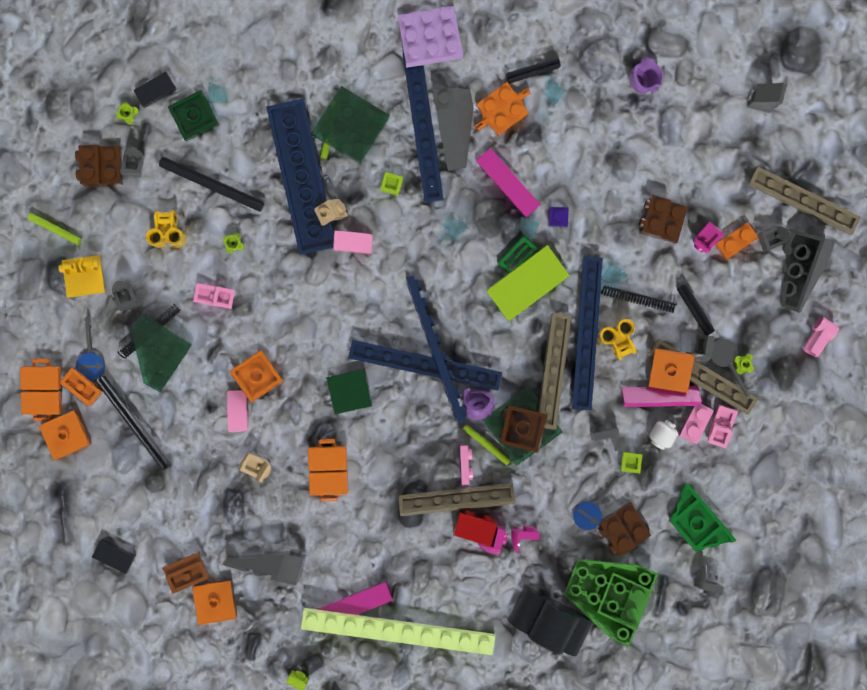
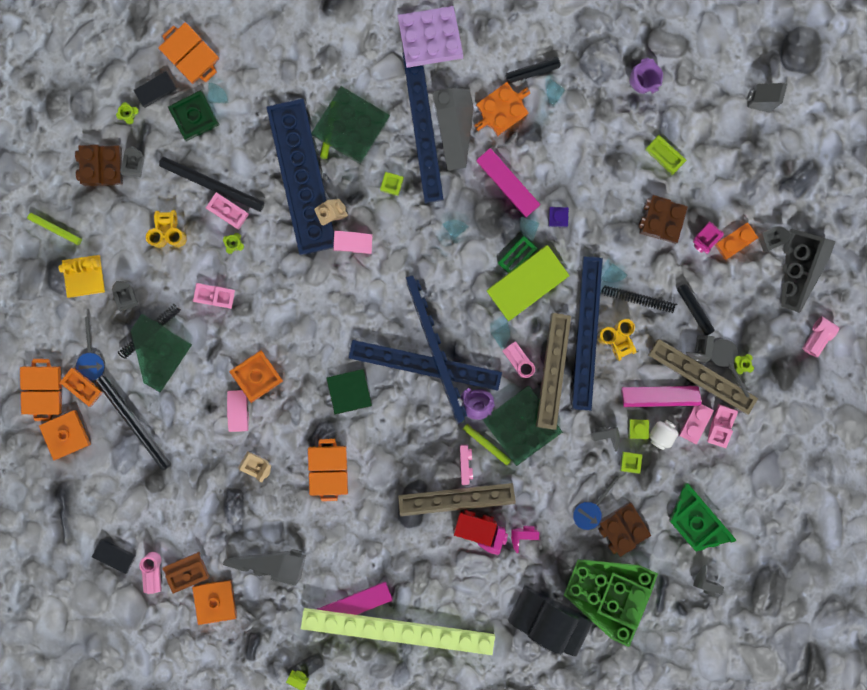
(151, 574): none -> bright pink piece
(189, 53): none -> orange piece
(227, 211): none -> bright pink plate
(502, 335): none -> clear light blue tile
(518, 358): none -> bright pink piece
(523, 428): reddish brown plate -> none
(638, 429): none -> lime plate
(665, 154): none -> lime tile
(671, 370): orange plate -> none
(804, 200): dark tan plate -> none

